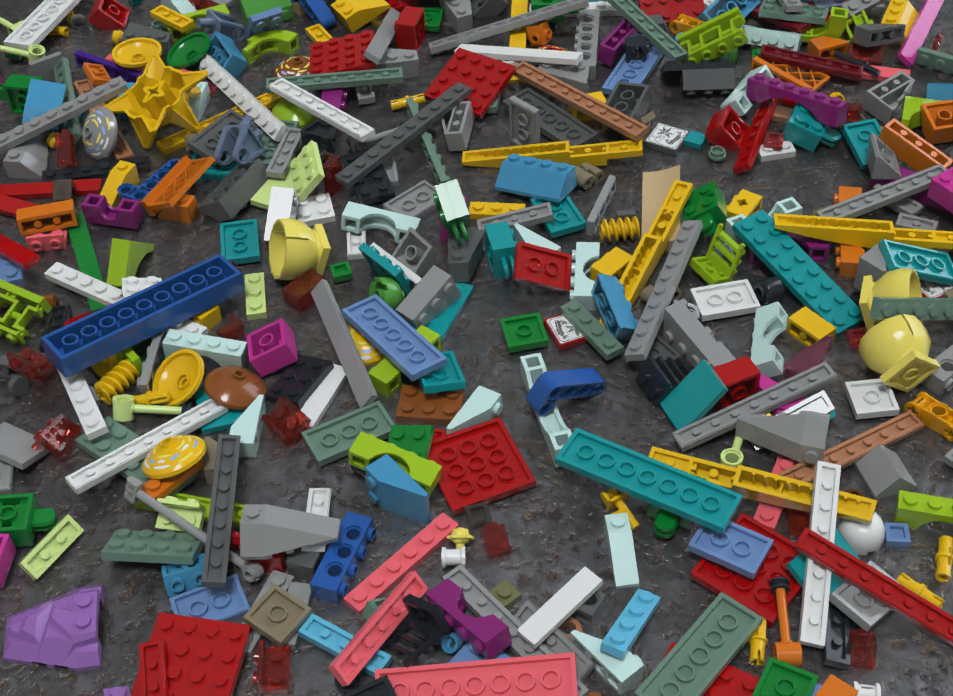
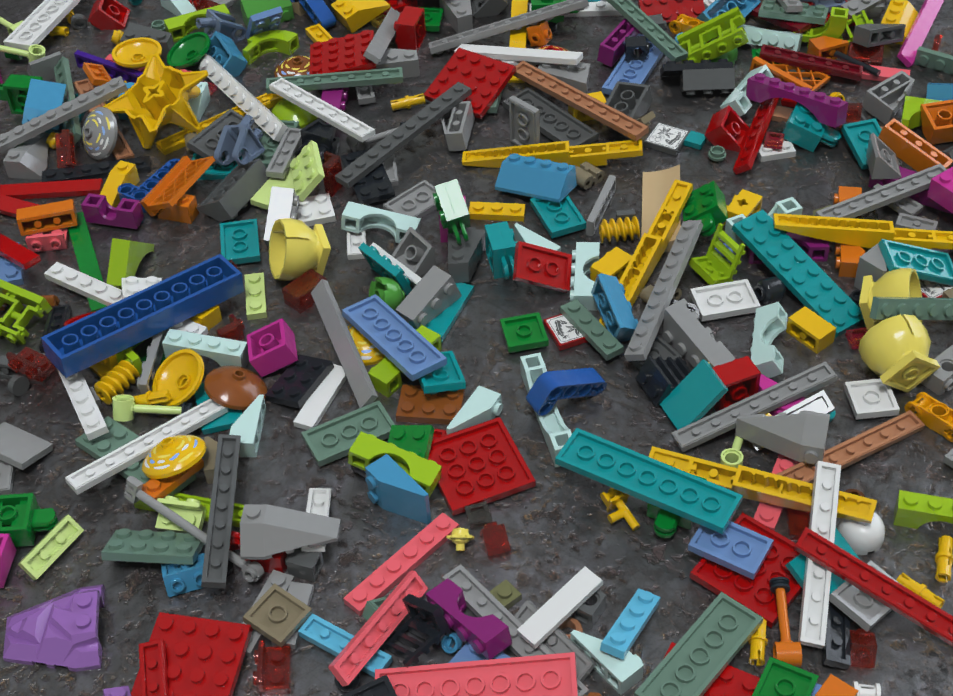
(57, 434): clear red bracket -> none
(64, 190): dark brown brick -> none
(172, 18): yellow plate -> none
(213, 603): medium blue tile -> none
(287, 421): clear red bracket -> none
(341, 271): green plate -> none
(343, 558): blue brick -> none
(429, 149): sand green plate -> none
(453, 557): white bush -> none
(525, 217): light grey plate -> none
(587, 38): light grey brick -> none
(621, 550): light aqua slope -> none
(808, 357): clear pink slope -> none
(884, 473): light grey slope -> none
(897, 535): medium blue tile -> none

